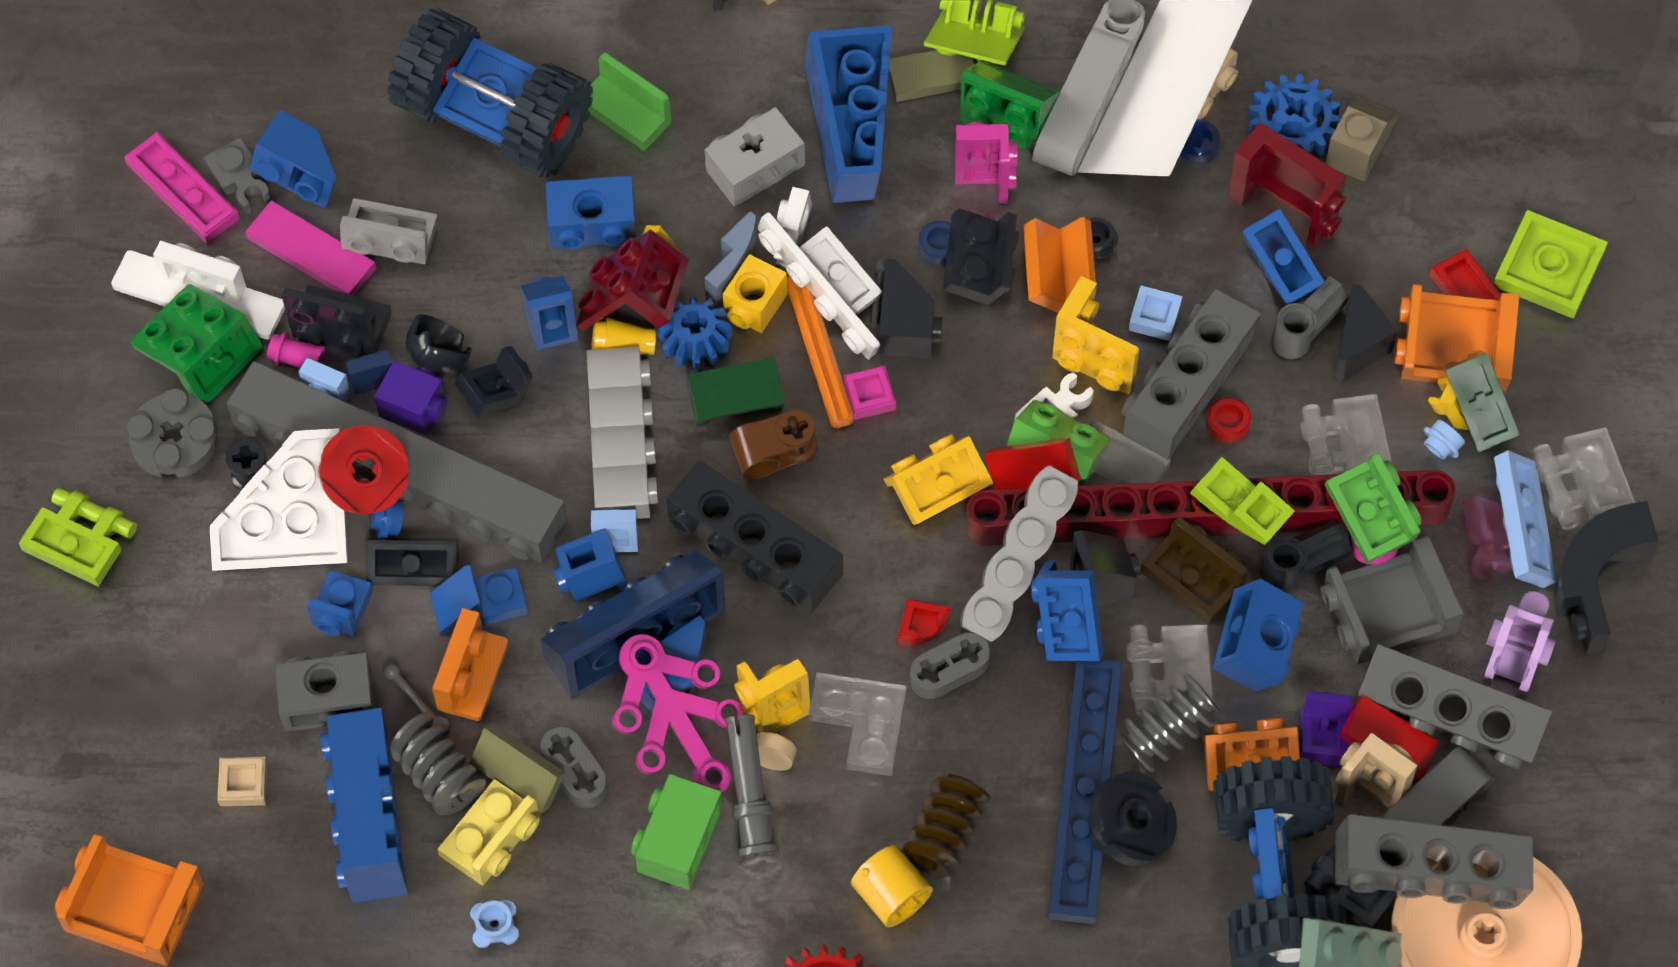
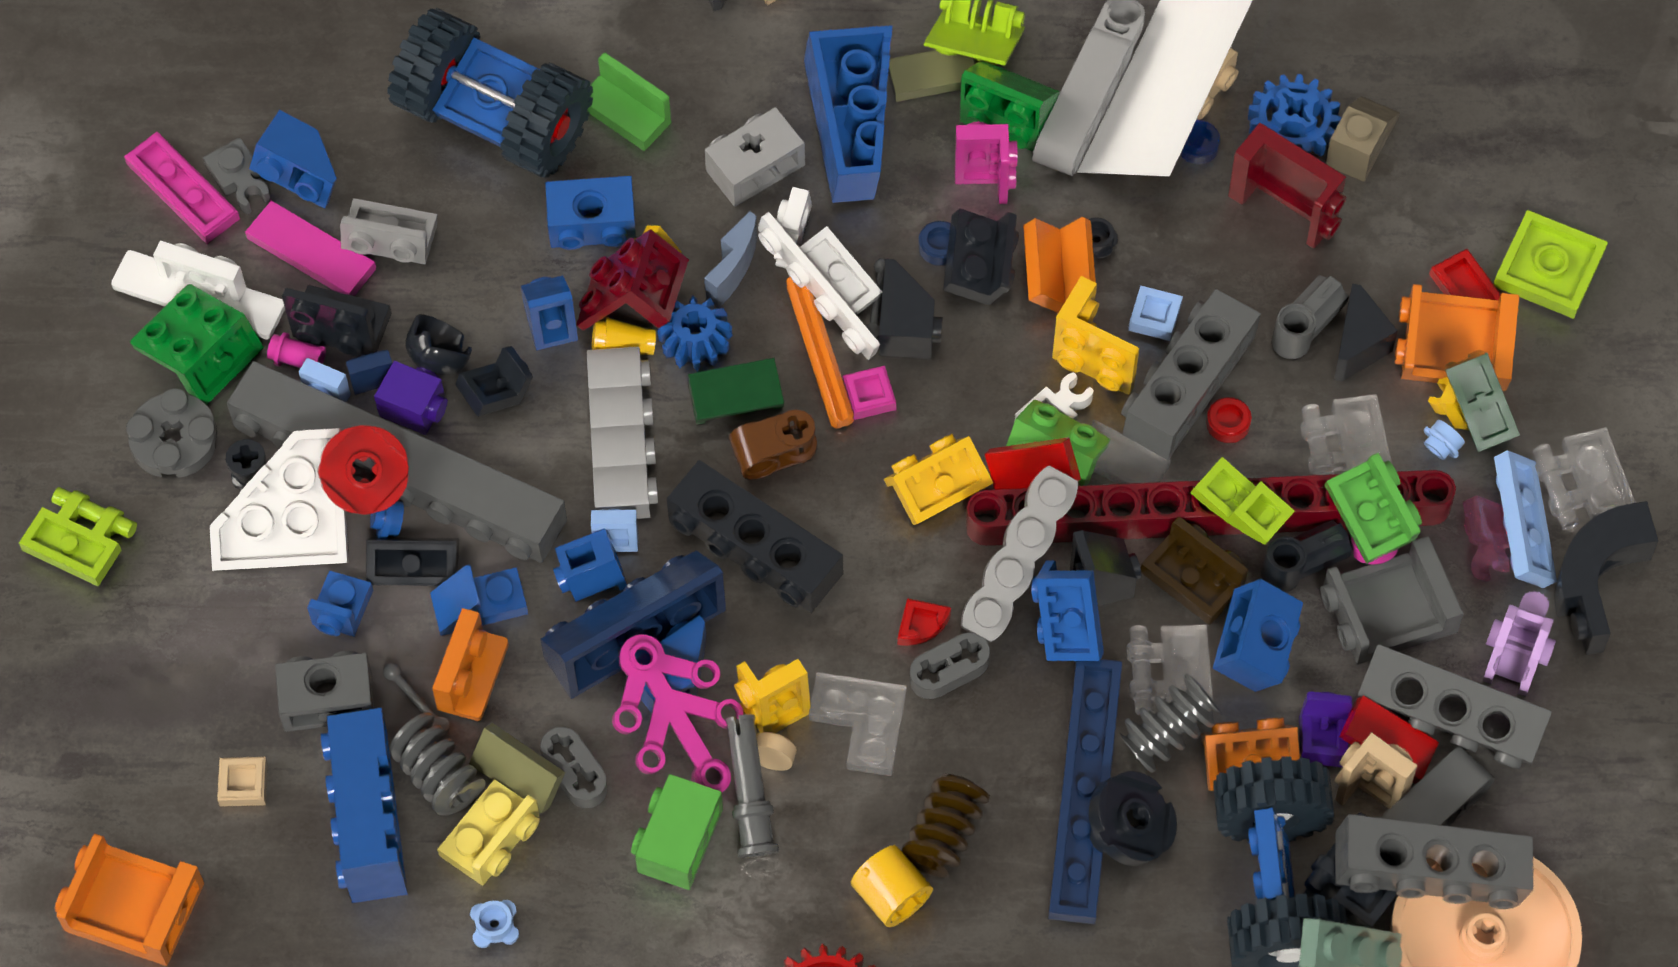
(759, 279): yellow brick -> none
(1282, 257): blue slope -> none

